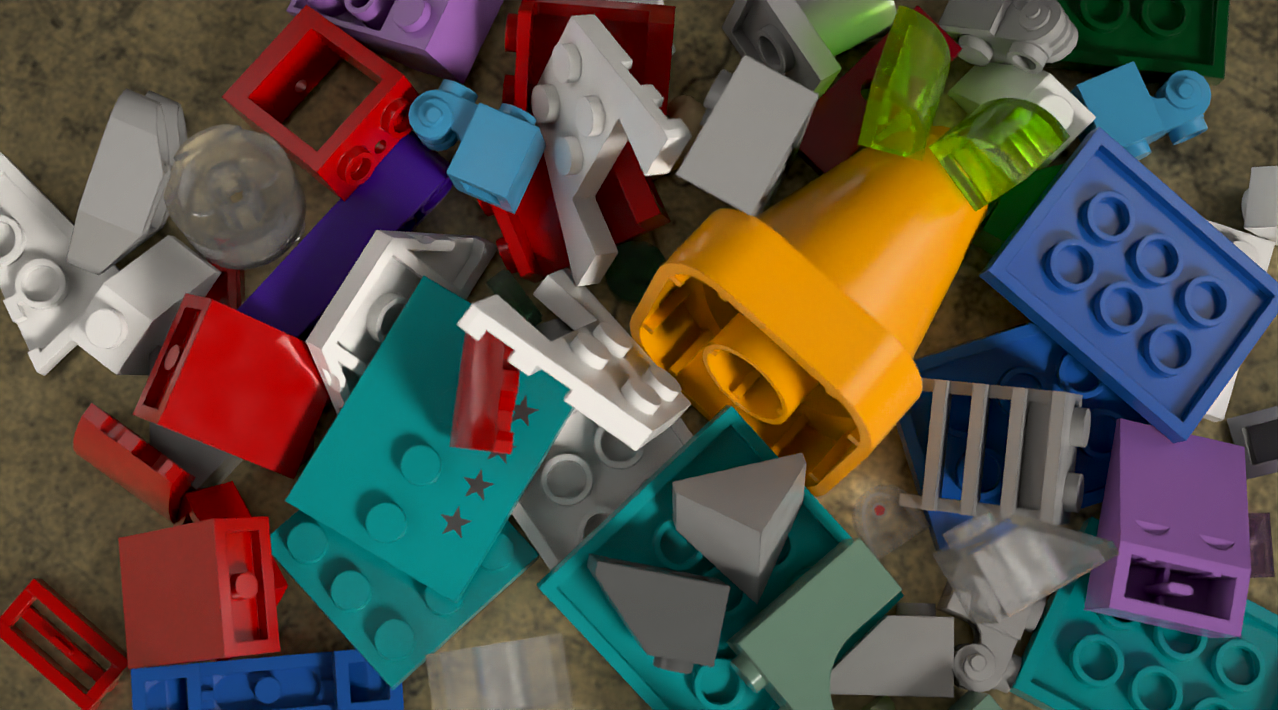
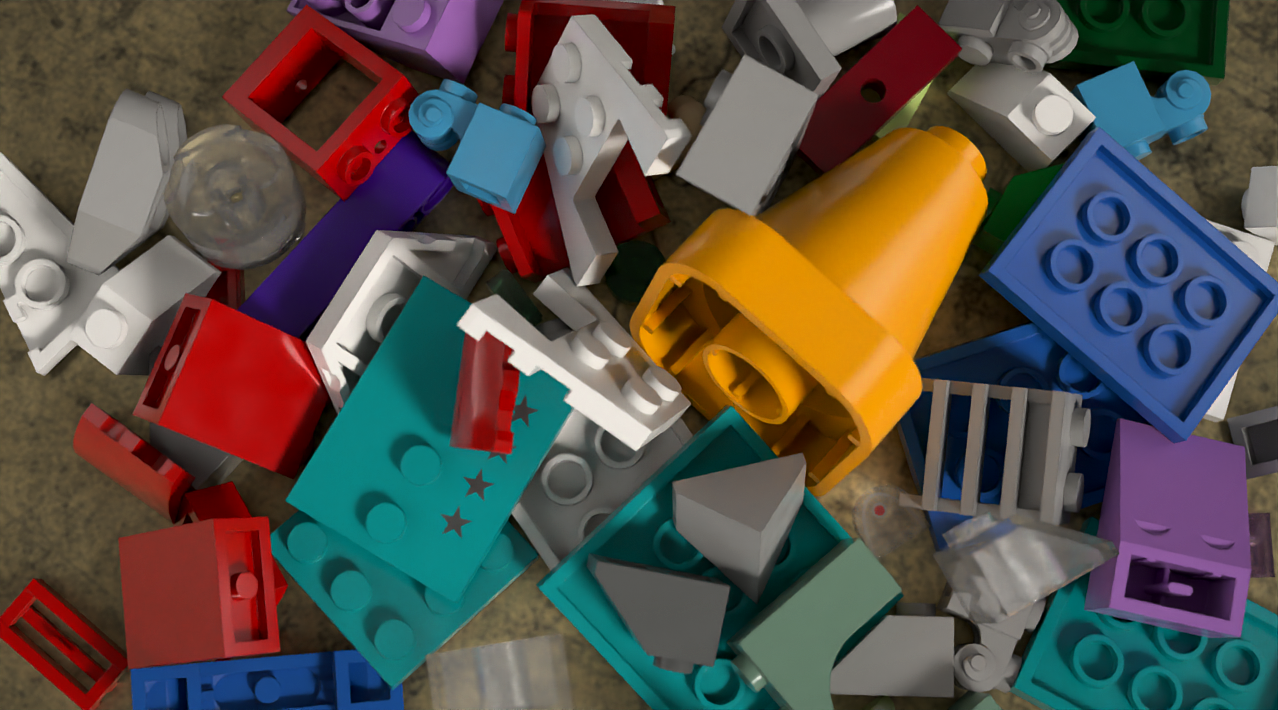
(906, 87): clear neon green brick -> none
(997, 147): clear neon green brick -> none

